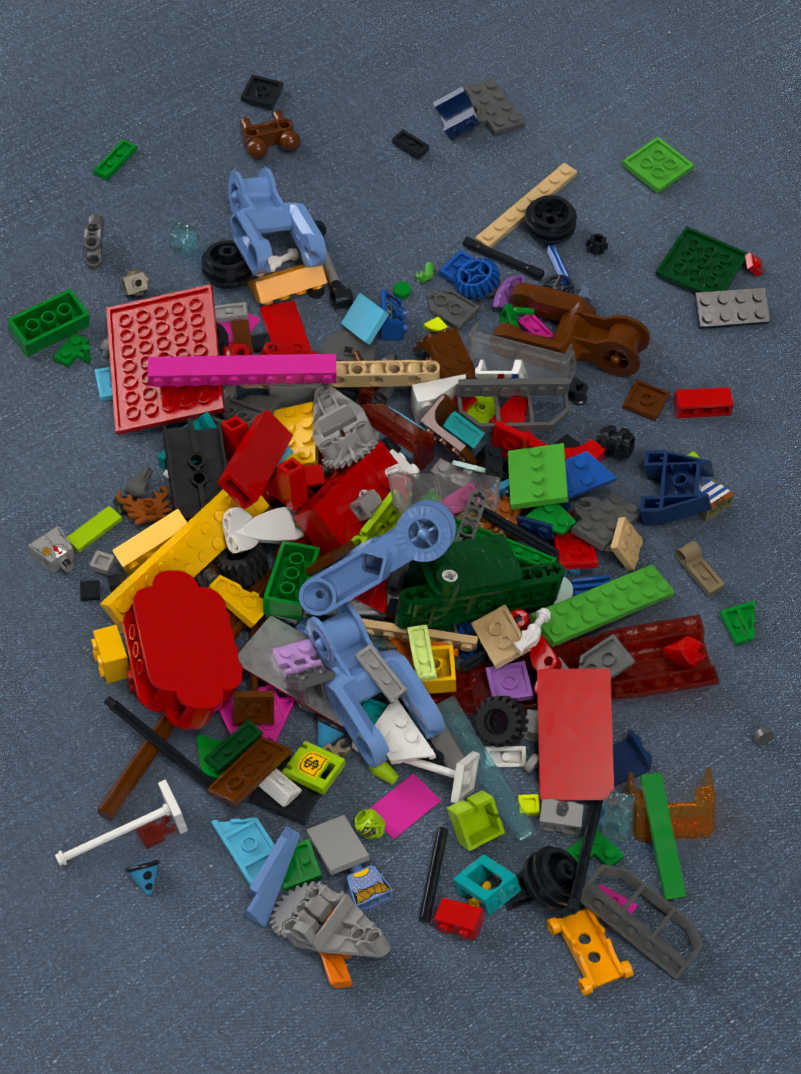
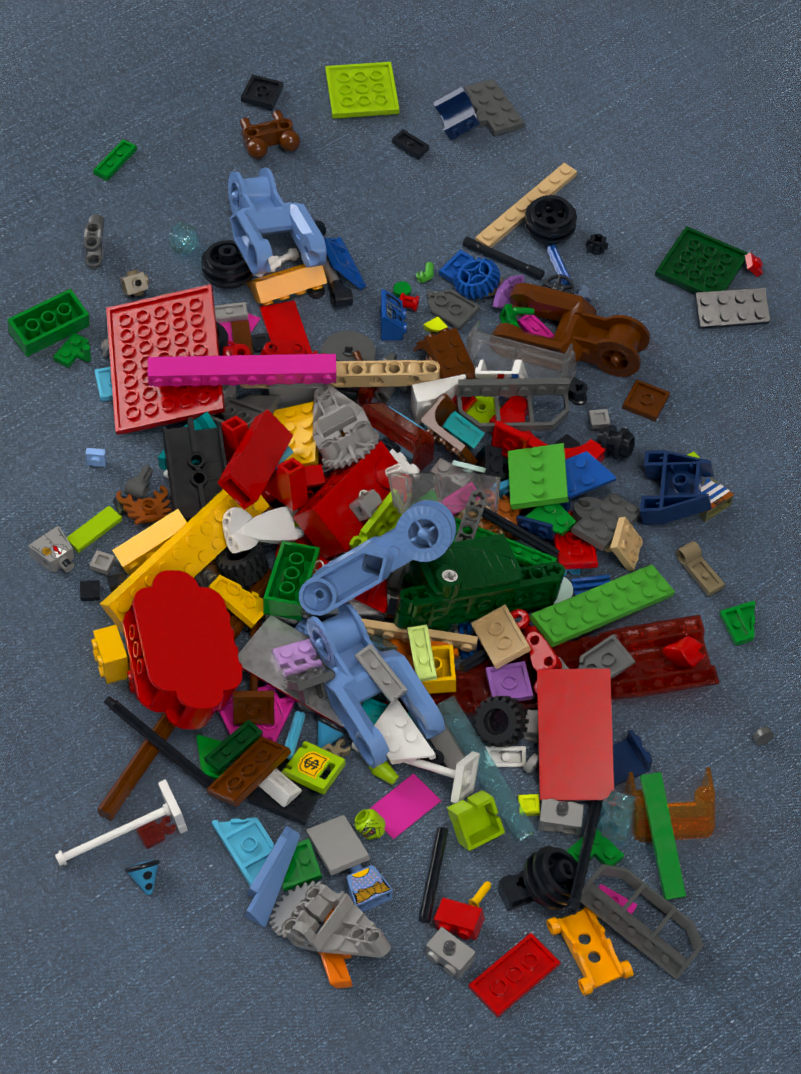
(96, 457): none -> light blue plate
(294, 732): none -> medium azure axle
(330, 557): reddish brown tile -> none
(342, 261): none -> blue wing
(362, 90): none -> lime plate
(364, 318): medium azure tile -> none
(409, 301): none -> red bush
(450, 953): none -> light grey piece
(469, 879): teal panel -> none
(514, 975): none -> red tile
(532, 635): white piece -> none
(599, 418): none -> light grey plate
(658, 165): bright green plate -> none
(703, 402): red brick -> none

